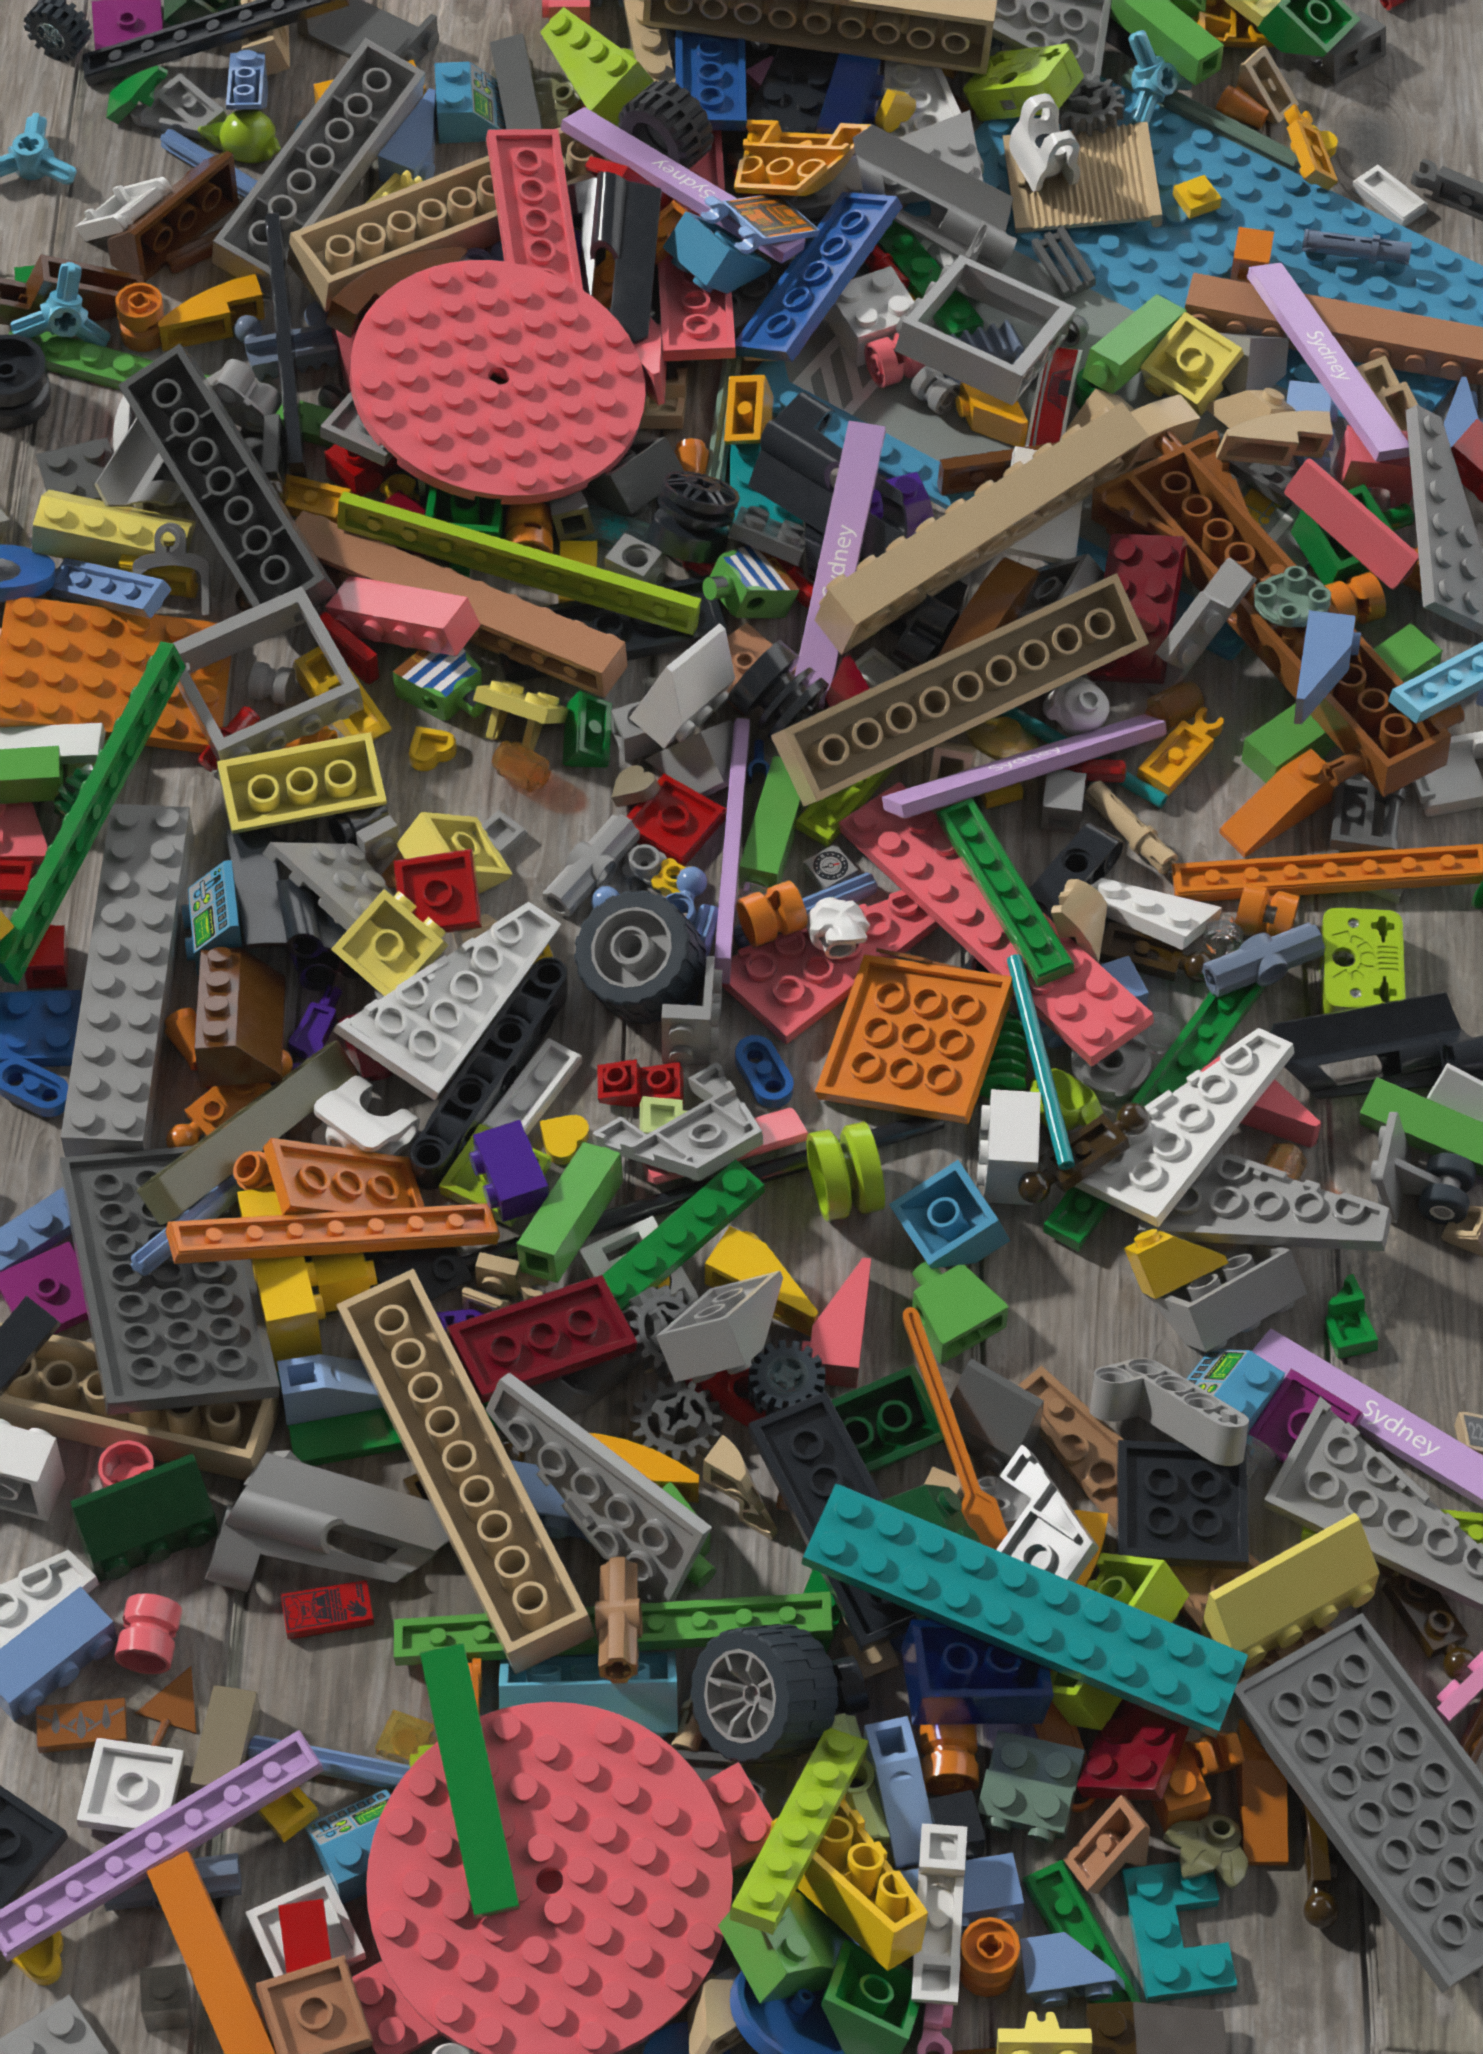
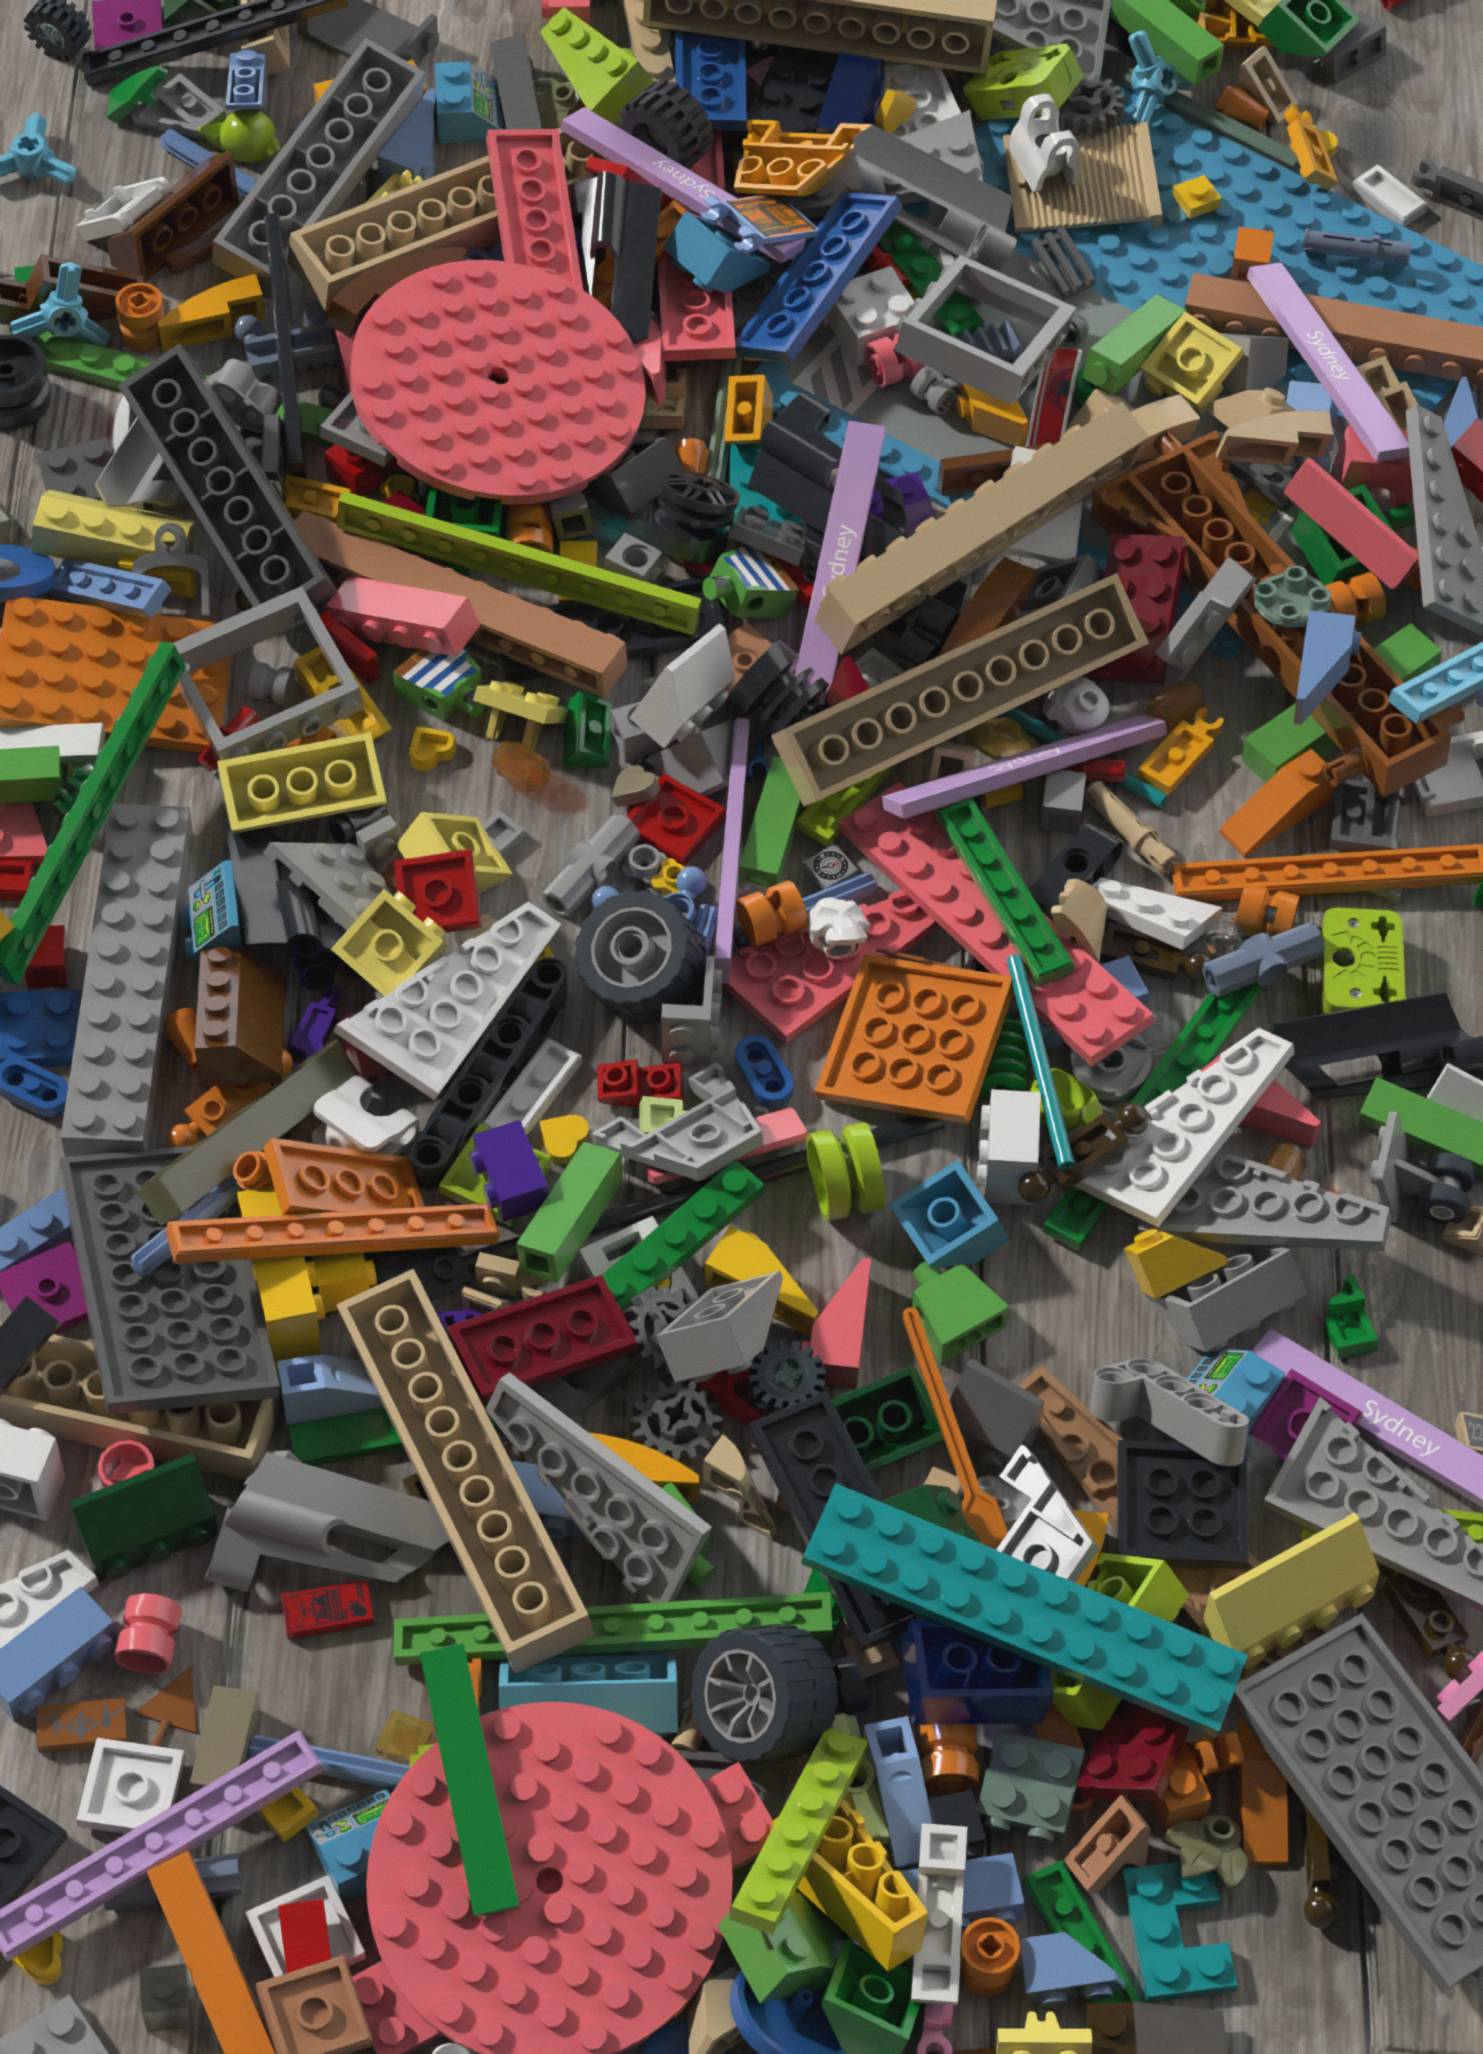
(618, 1620): medium nougat piece -> none

